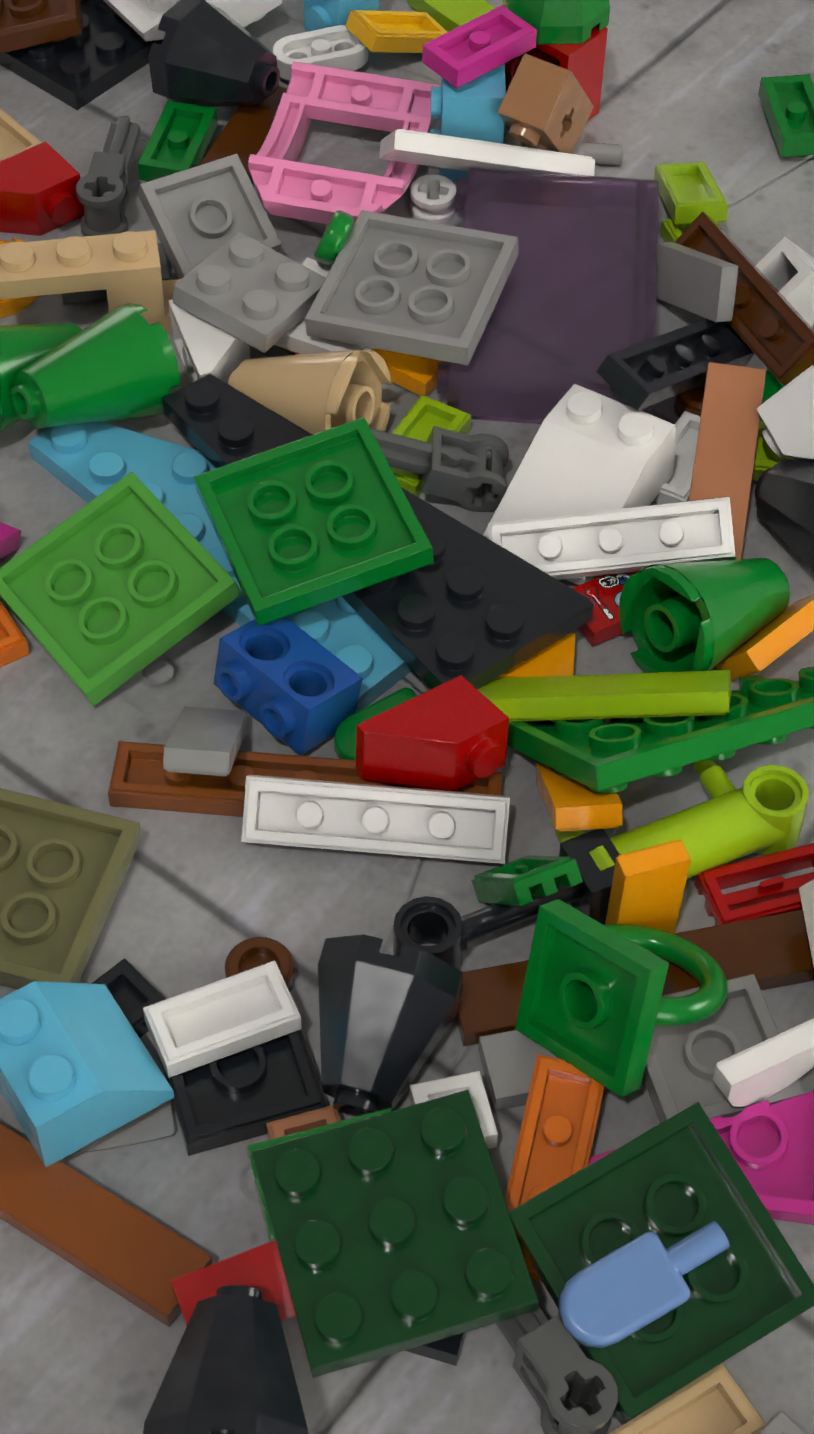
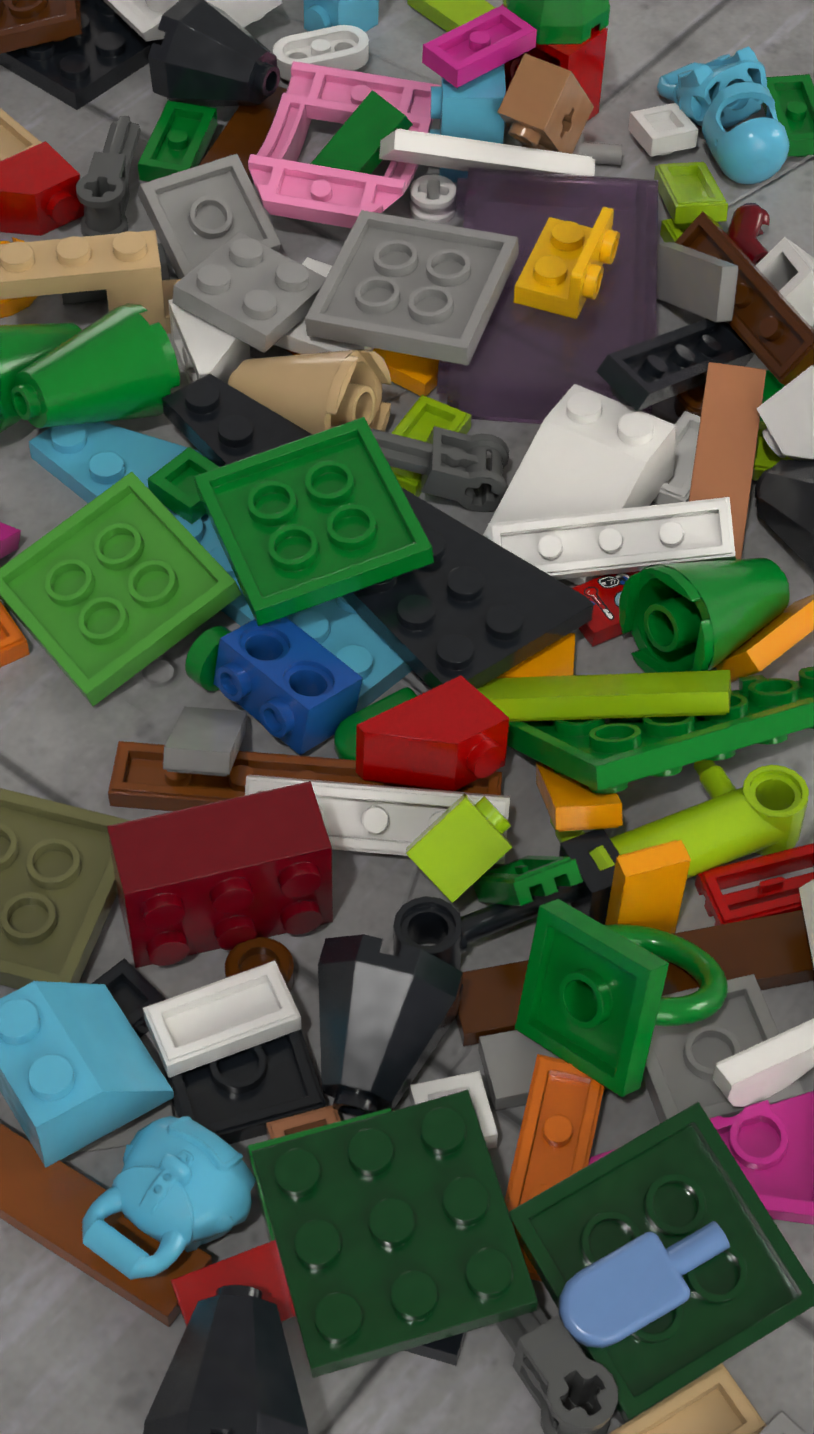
(175, 1187): none -> medium azure piece
(176, 485): none -> green tile
(202, 657): none -> green tile
(222, 874): none -> dark red brick
(334, 238): green piece -> none
(358, 140): none -> green tile
(393, 30): yellow tile -> none
(461, 845): none -> lime brick
(567, 265): none -> yellow bracket
(663, 129): none -> white plate
(699, 83): none -> medium azure piece
(745, 229): none -> dark red arm
(751, 149): none -> medium azure helmet

